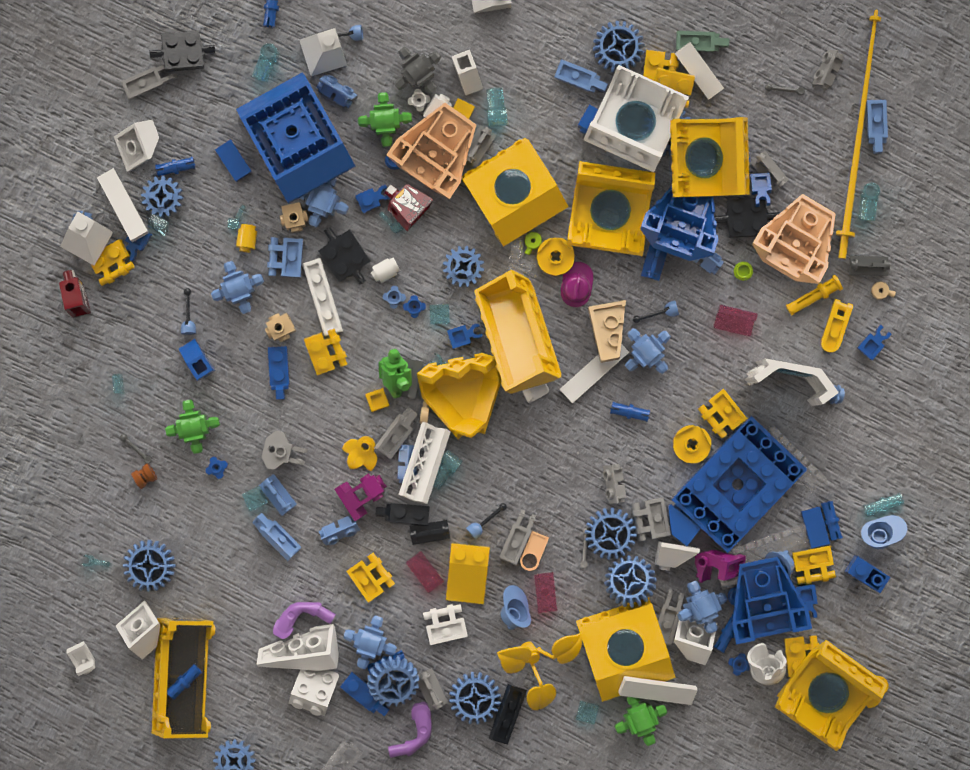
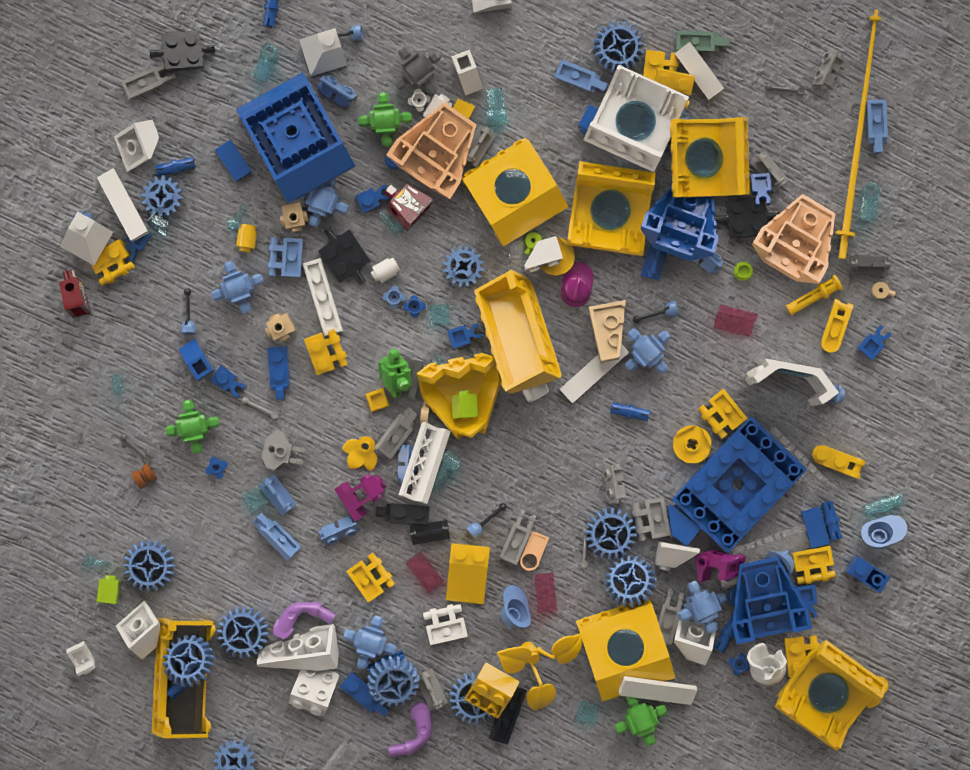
(109, 589): none -> lime brick
(203, 665): none -> medium blue gear
(225, 379): none -> blue plate
(237, 624): none -> medium blue gear
(245, 401): none -> light grey hinge
(464, 405): none -> lime brick
(492, 690): none -> yellow slope
(544, 252): none -> white slope
(837, 460): none -> yellow plate

